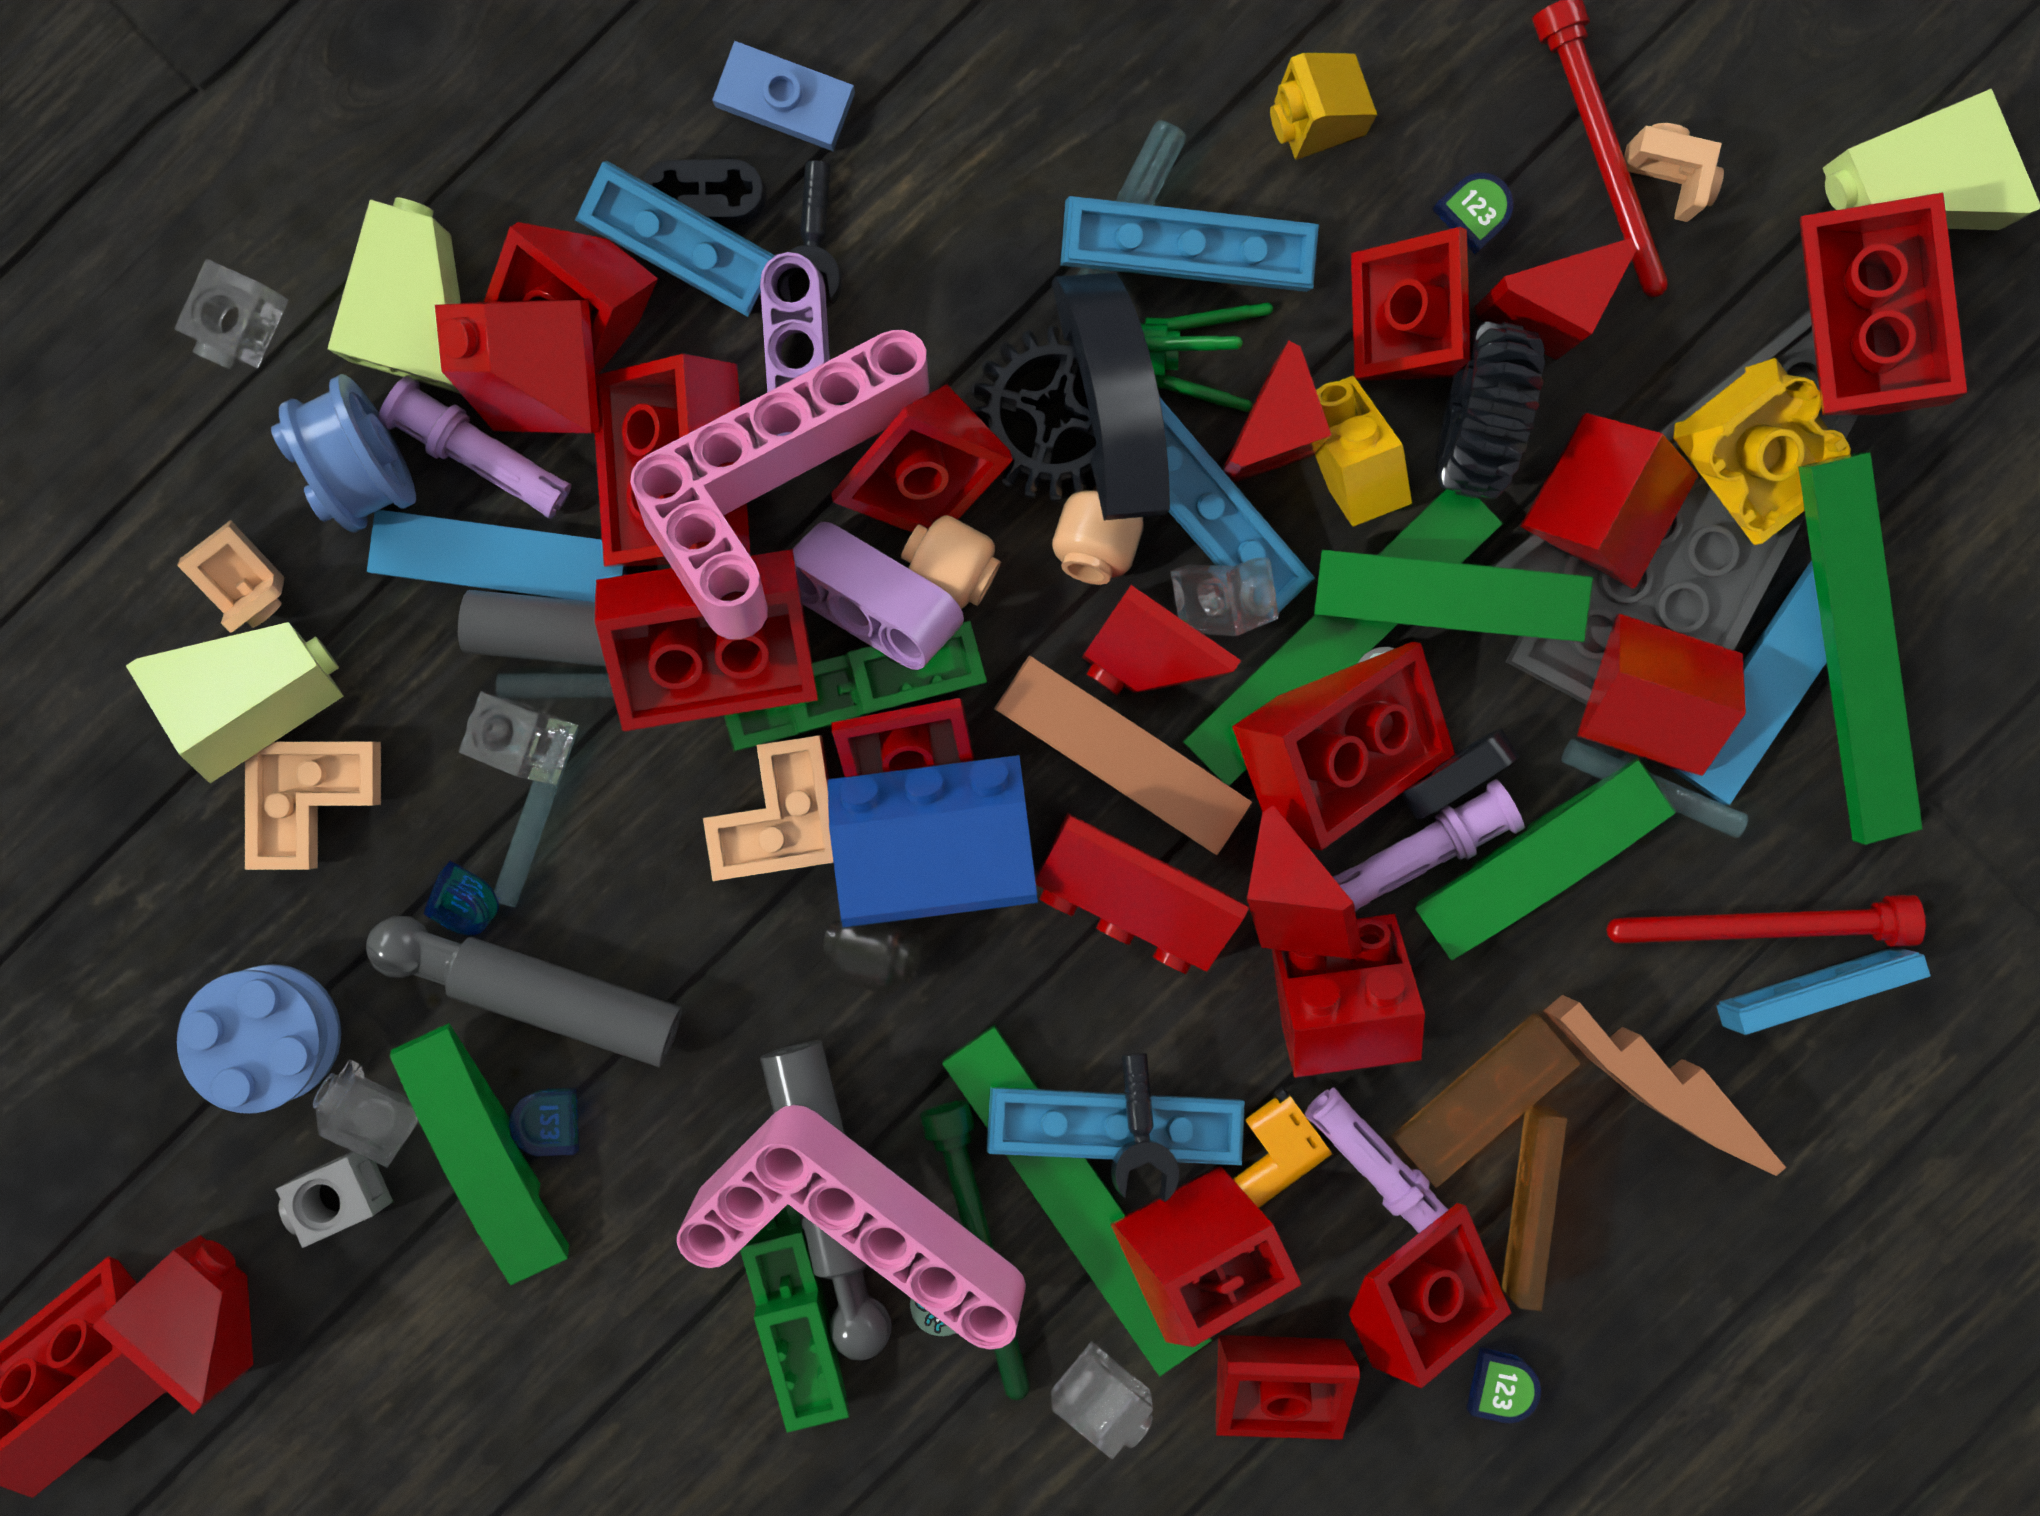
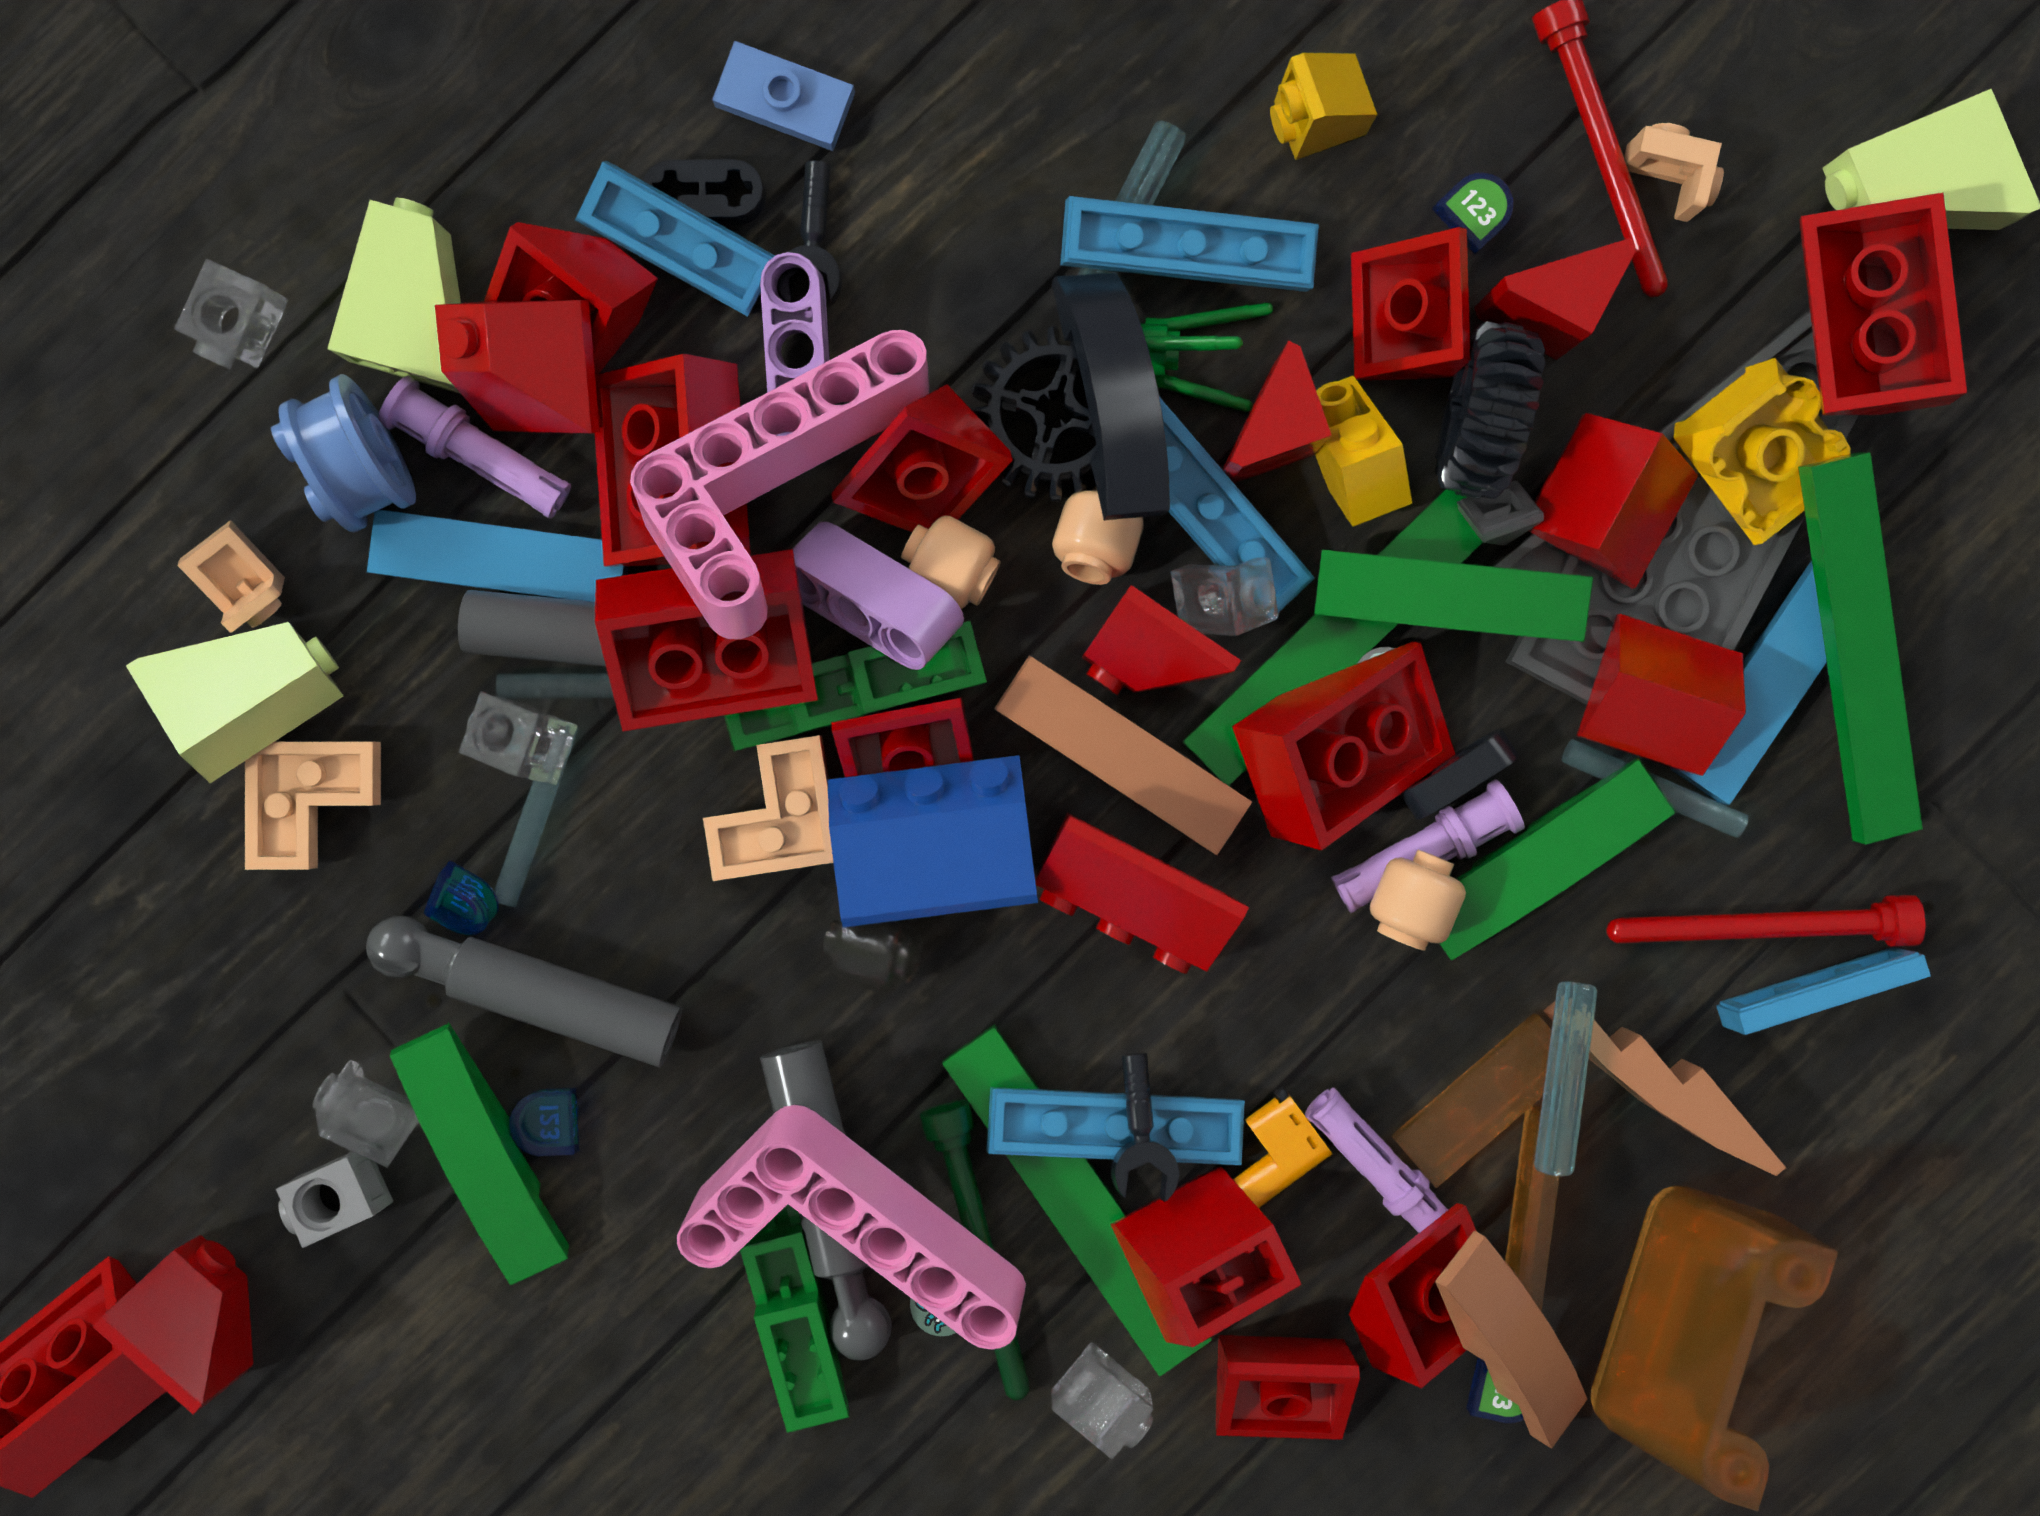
(258, 1038): medium blue wheel -> none
(1296, 898): red slope -> none
(1351, 1010): red slope -> none
(1417, 900): none -> light nougat head
(1502, 518): none -> flat silver slope
(1513, 1337): none -> nougat slope
(1565, 1078): none -> clear light blue axle
(1690, 1328): none -> clear orange windscreen

